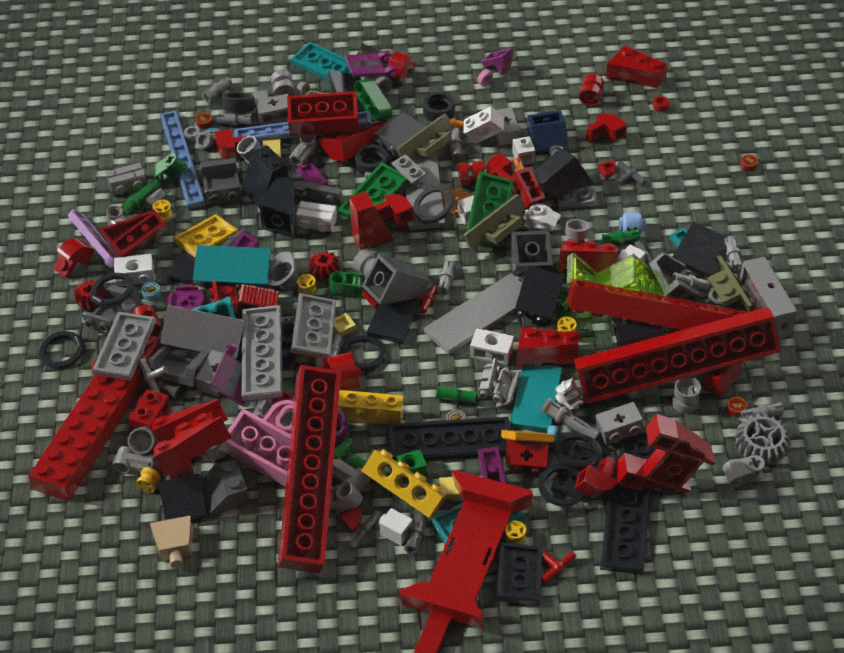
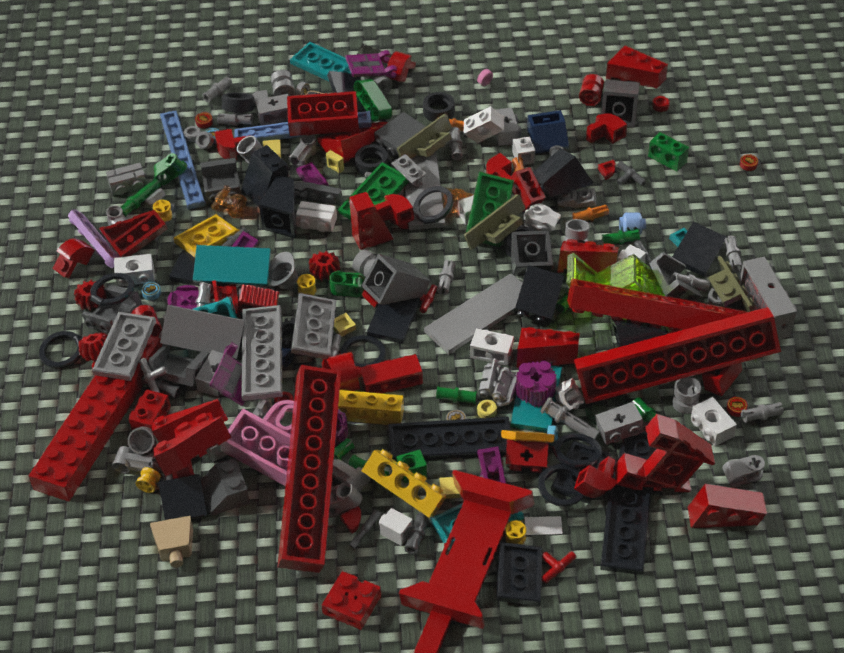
(91, 346): none -> red gear
(204, 294): none -> light grey pin
(230, 202): none -> clear orange piece
(335, 161): none -> light yellow tile
(348, 608): none -> red piece
(392, 375): none -> red brick
(464, 168): red wheel -> none
(487, 409): none -> light yellow tile
(501, 59): magenta slope -> none
(535, 383): none -> magenta brick
(543, 525): none -> white sticker
(567, 324): yellow wheel -> none
(591, 213): none -> orange axle
(621, 100): none -> dark grey slope
(646, 412): none -> green pin
(668, 151): none -> green brick
(713, 421): none -> white brick
(726, 507): none -> red wedge
(765, 432): light grey gear -> none

